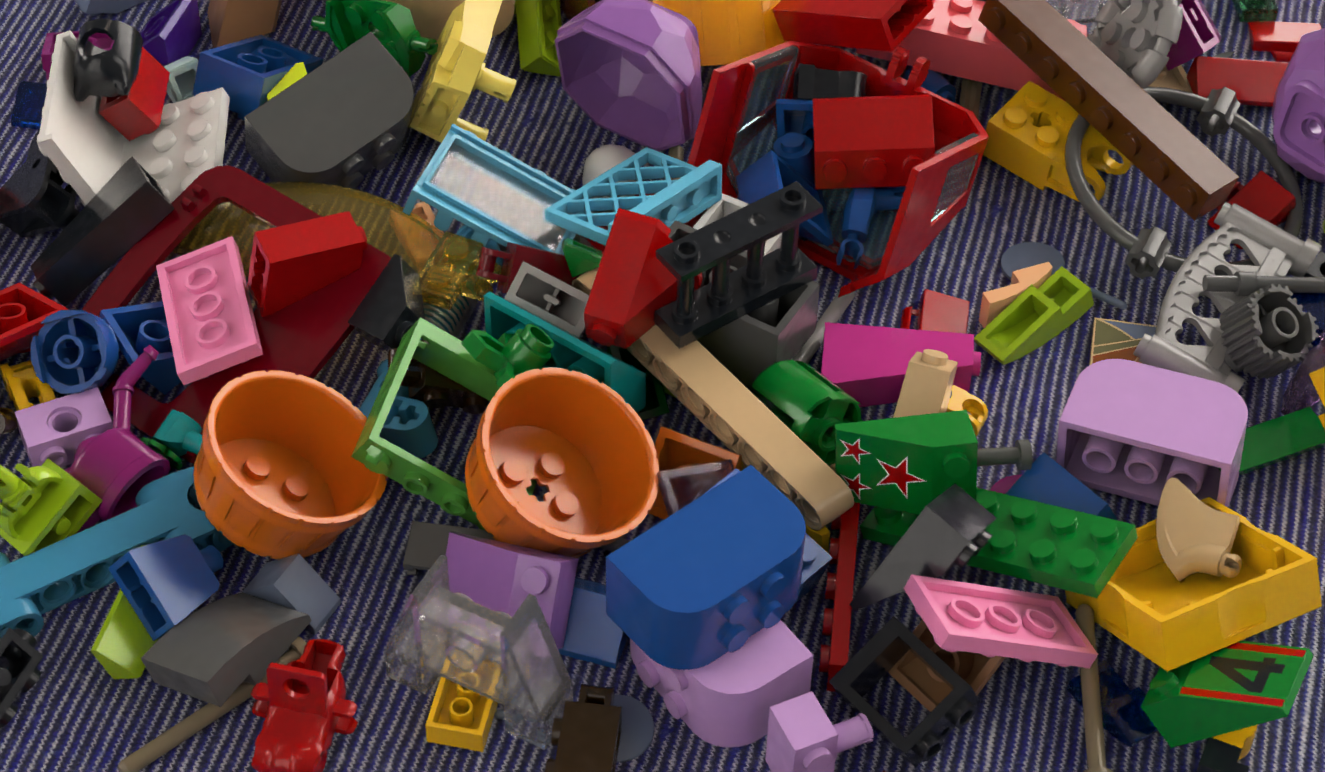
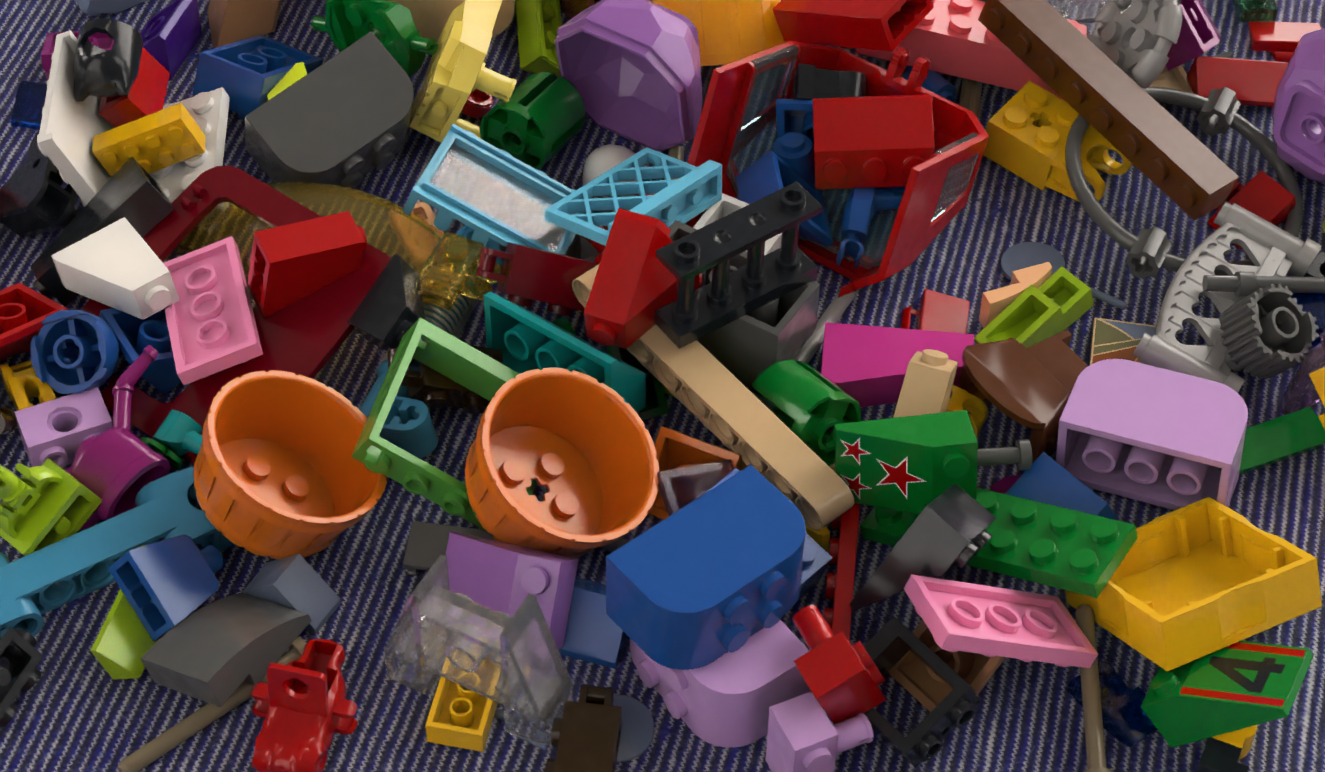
(117, 271): none -> white slope
(151, 140): none -> yellow piece
(181, 78): light aqua slope -> none
(478, 104): none -> red tile
(511, 353): green plant -> none
(536, 120): none -> green cylinder
(549, 298): light grey slope -> none
(580, 257): green slope -> none
(835, 670): none -> red brick
(1025, 383): none -> reddish brown piece
(1195, 535): tan arm -> none

